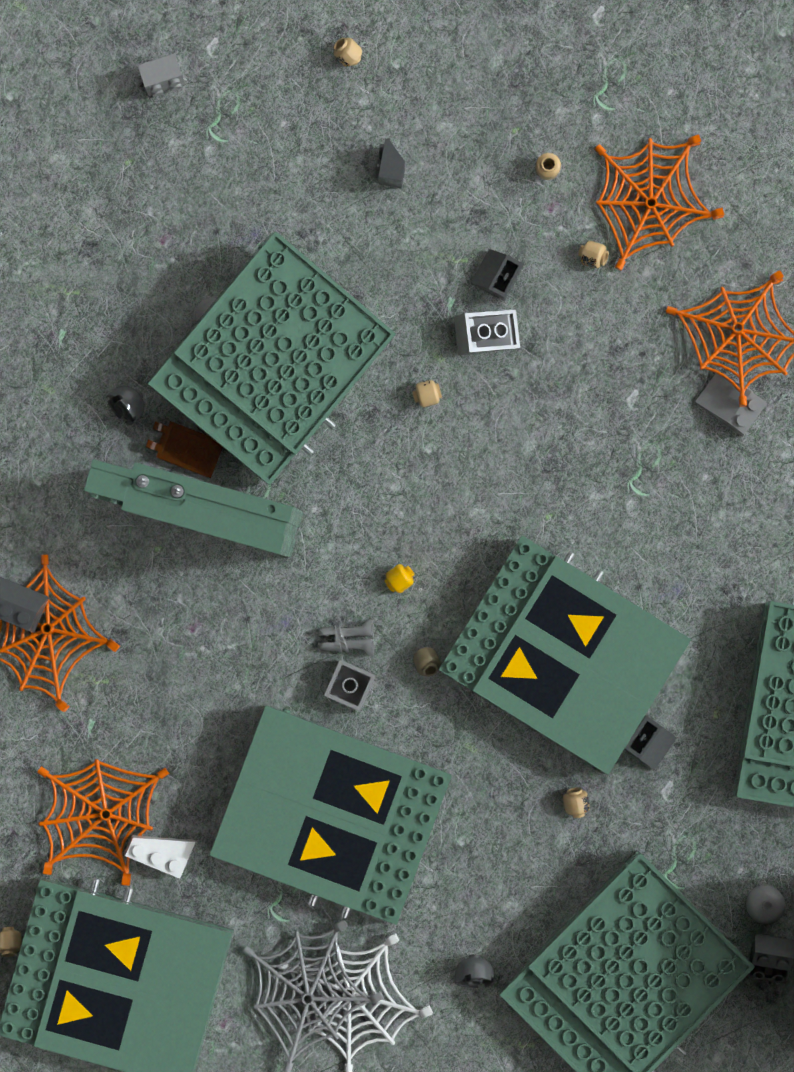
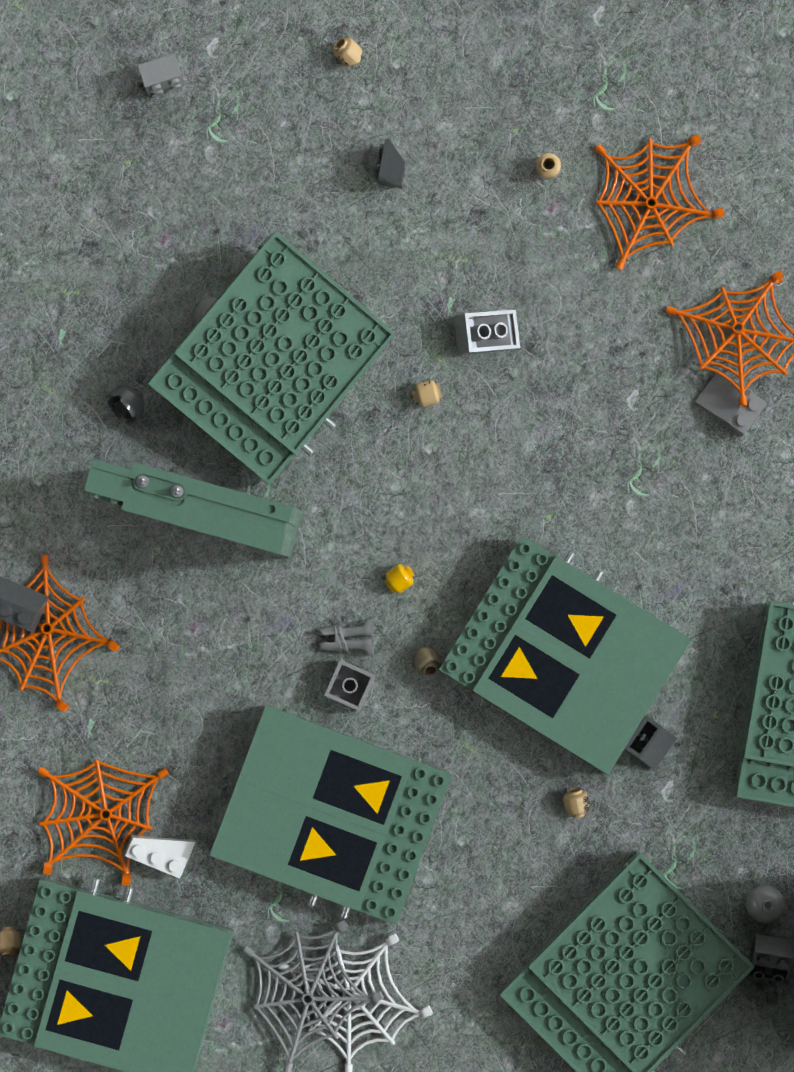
(186, 448): reddish brown tile -> none
(474, 972): dark grey cylinder -> none
(497, 274): dark grey slope -> none
(593, 254): tan head -> none

